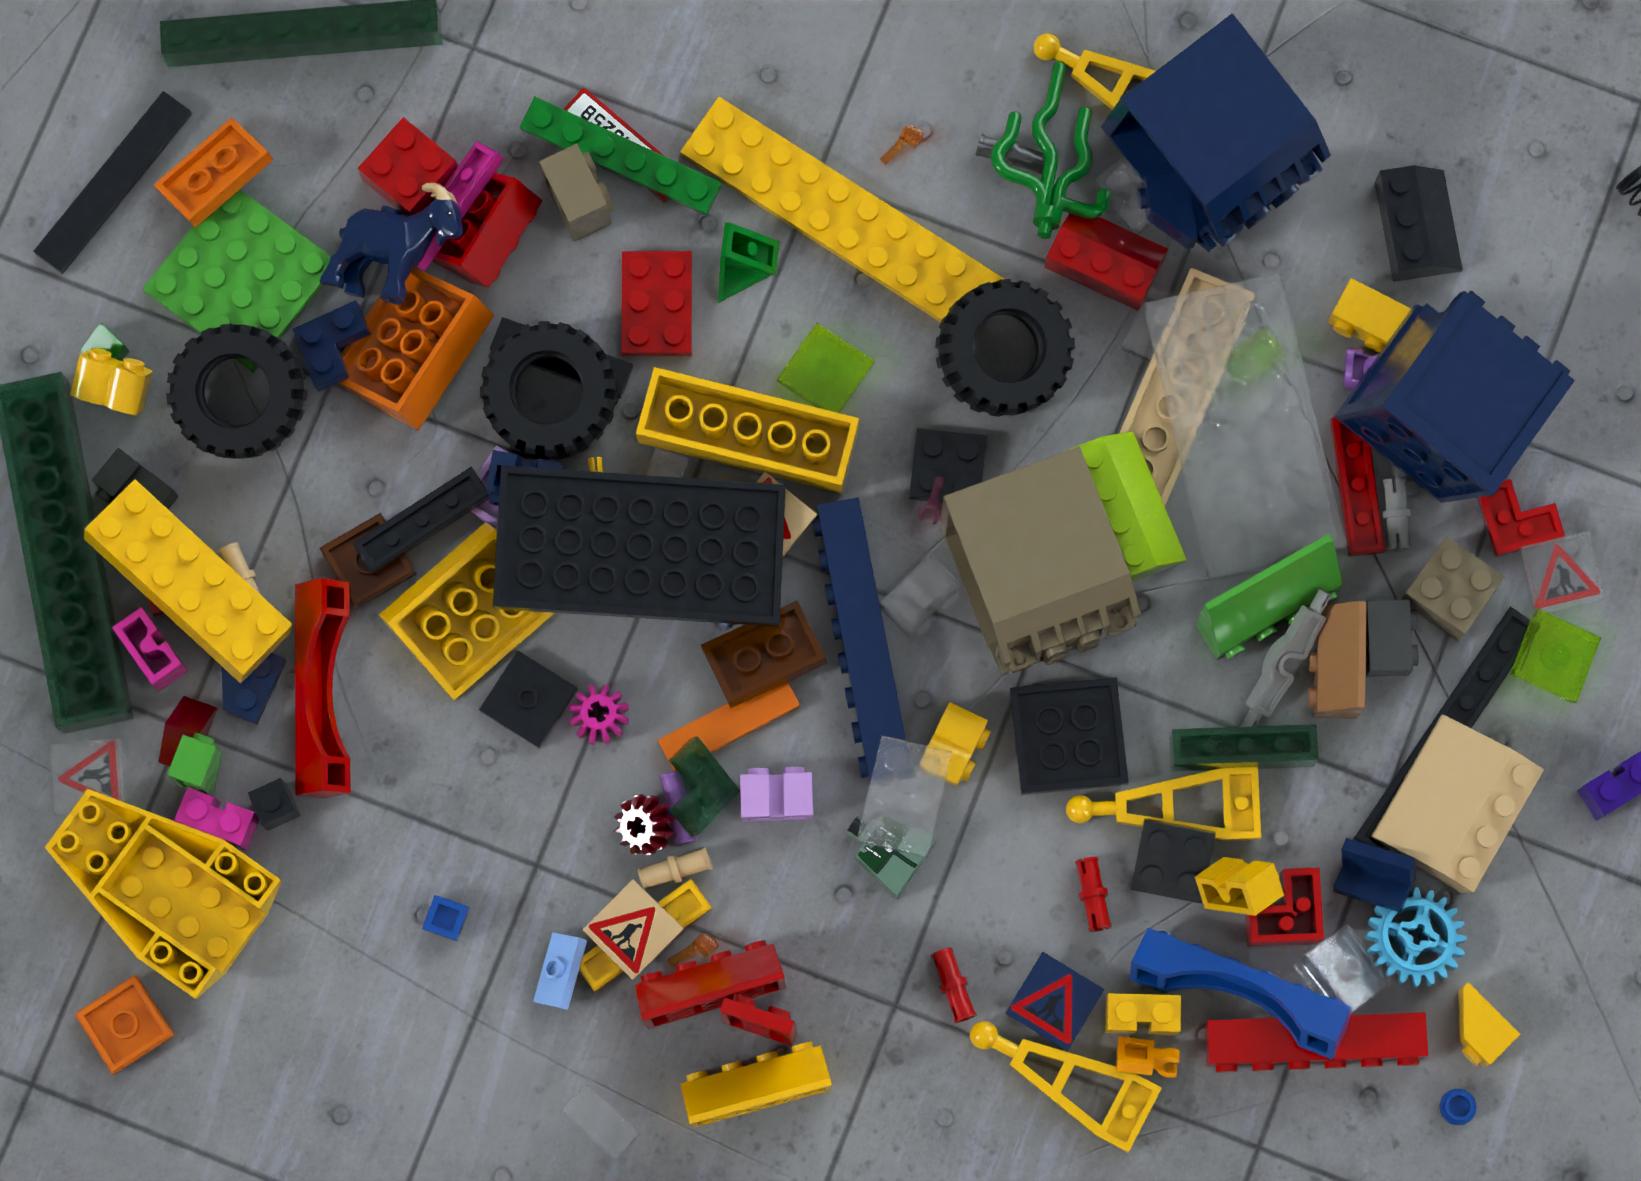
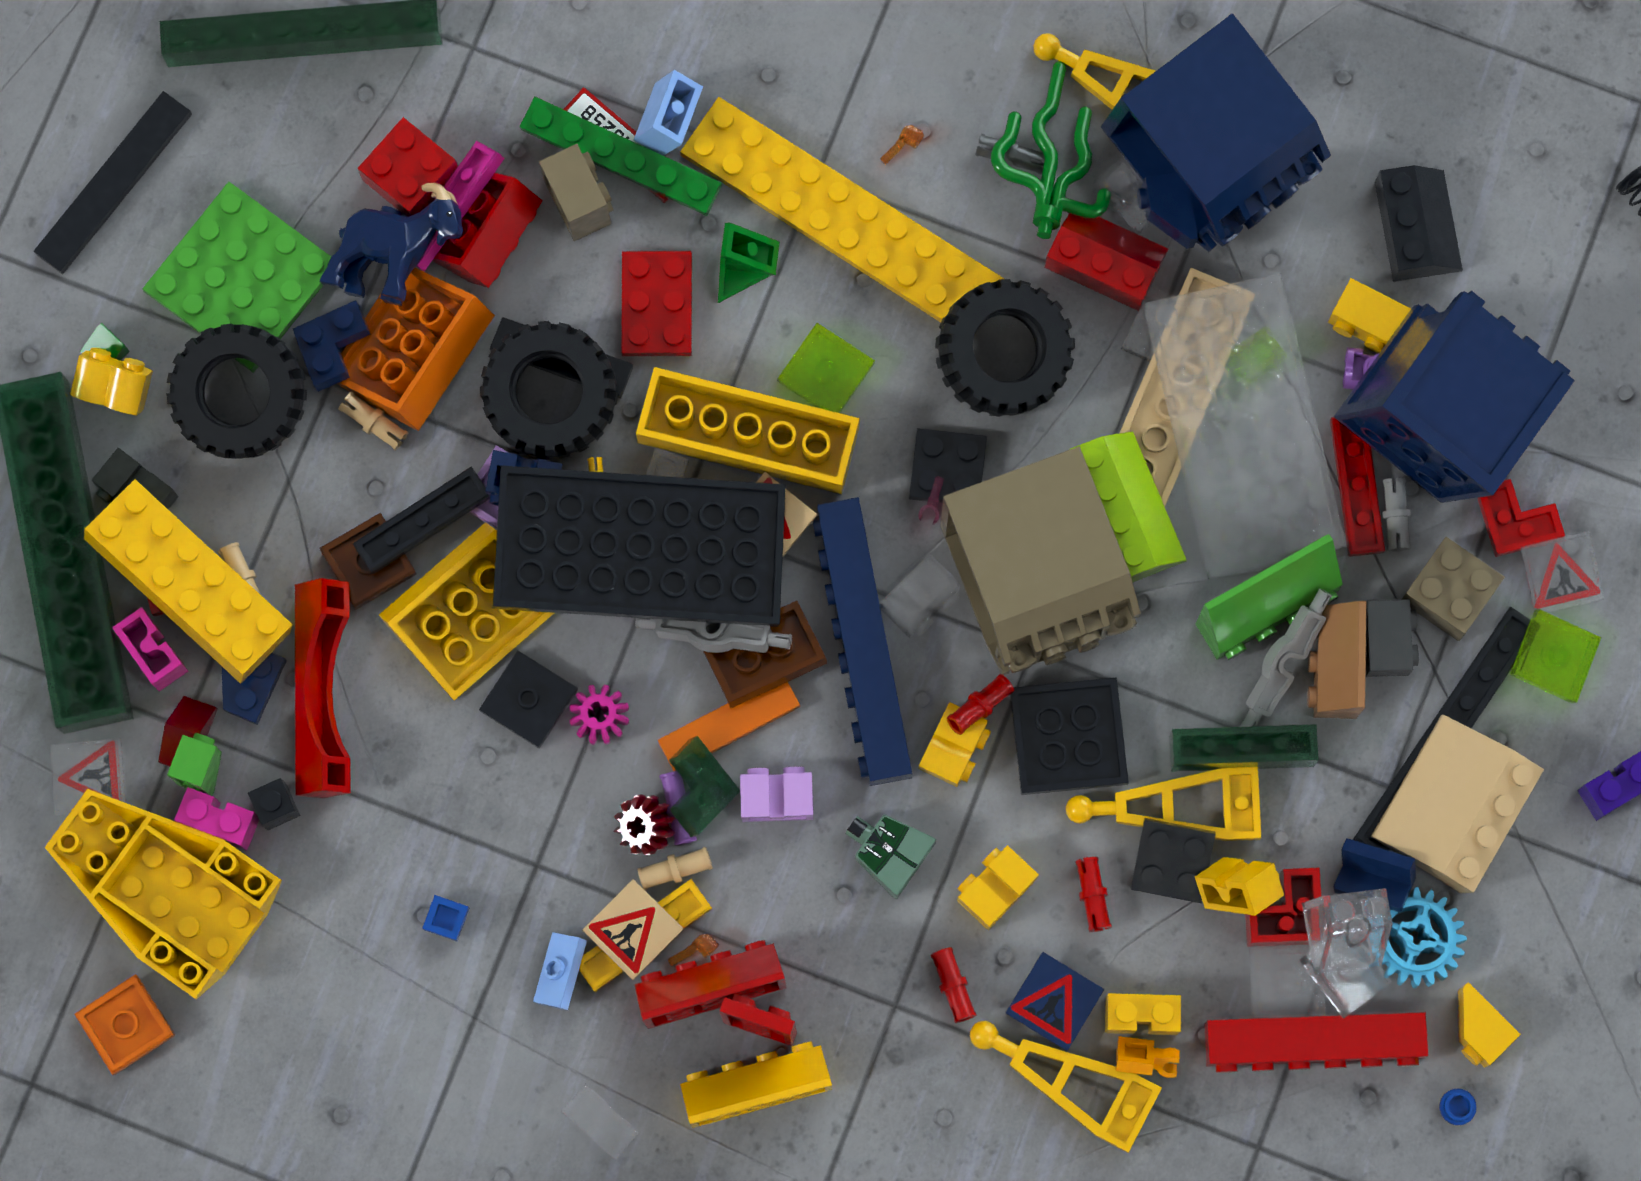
(213, 172): orange plate -> none
(373, 420): none -> tan pin
(668, 113): none -> light blue brick
(728, 637): none -> light grey piece
(904, 796): clear plate -> none
(980, 704): none -> red pin
(997, 887): none -> yellow brick
(1173, 965): blue arch -> none
(1348, 930): none -> clear slope

